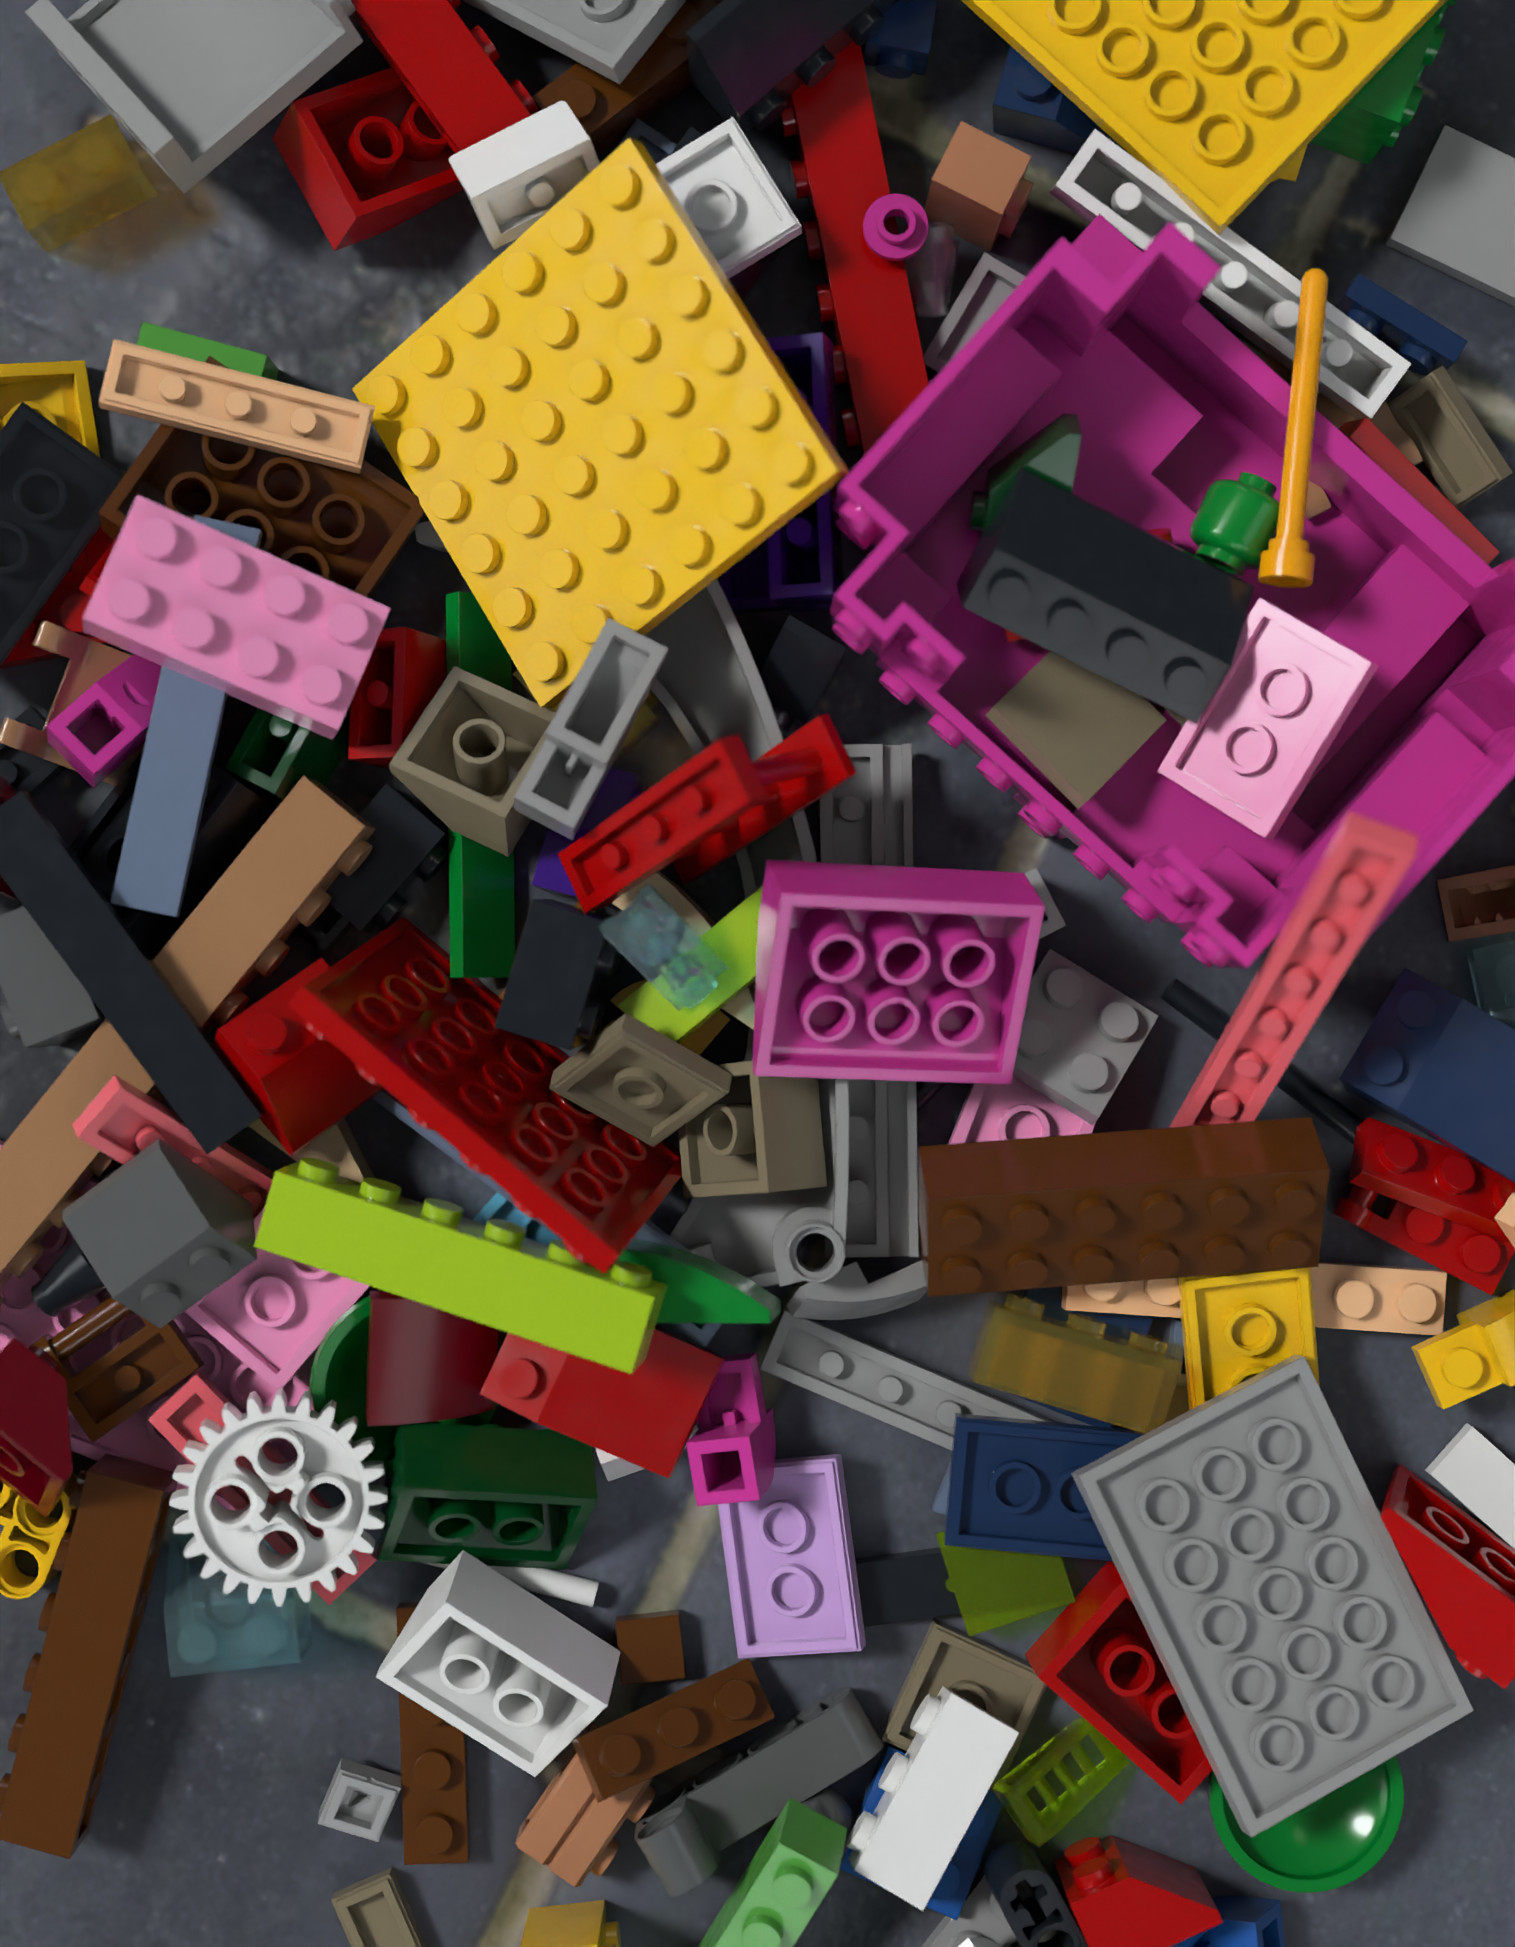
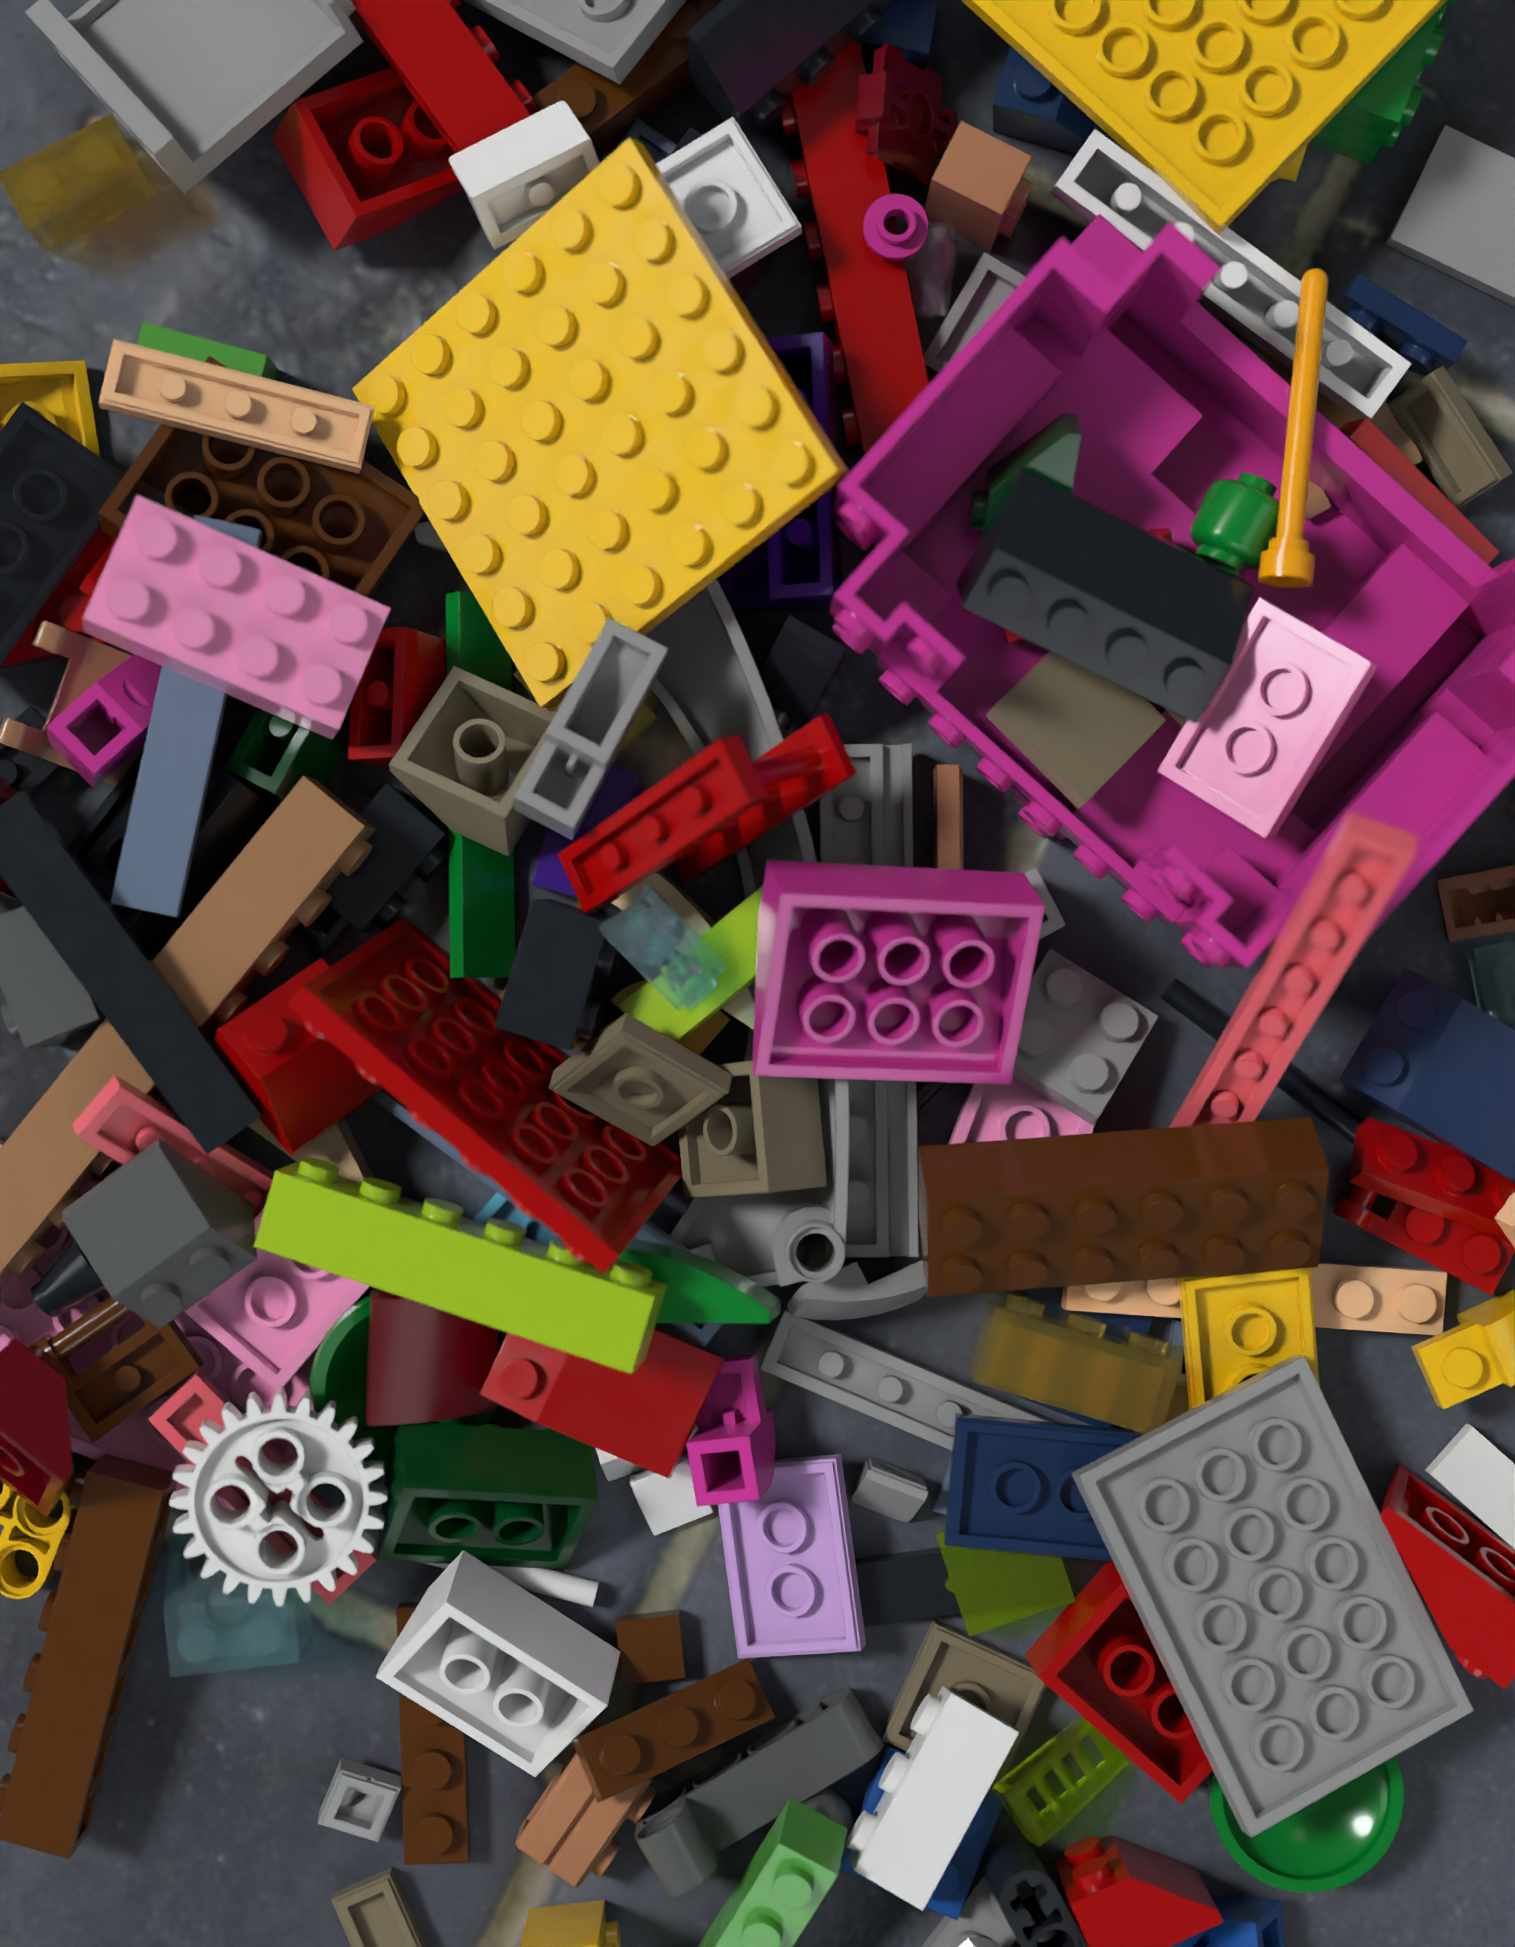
(668, 1500): none -> white slope
(889, 1490): none -> light grey slope
(903, 115): none -> dark red piece
(948, 817): none -> nougat tile

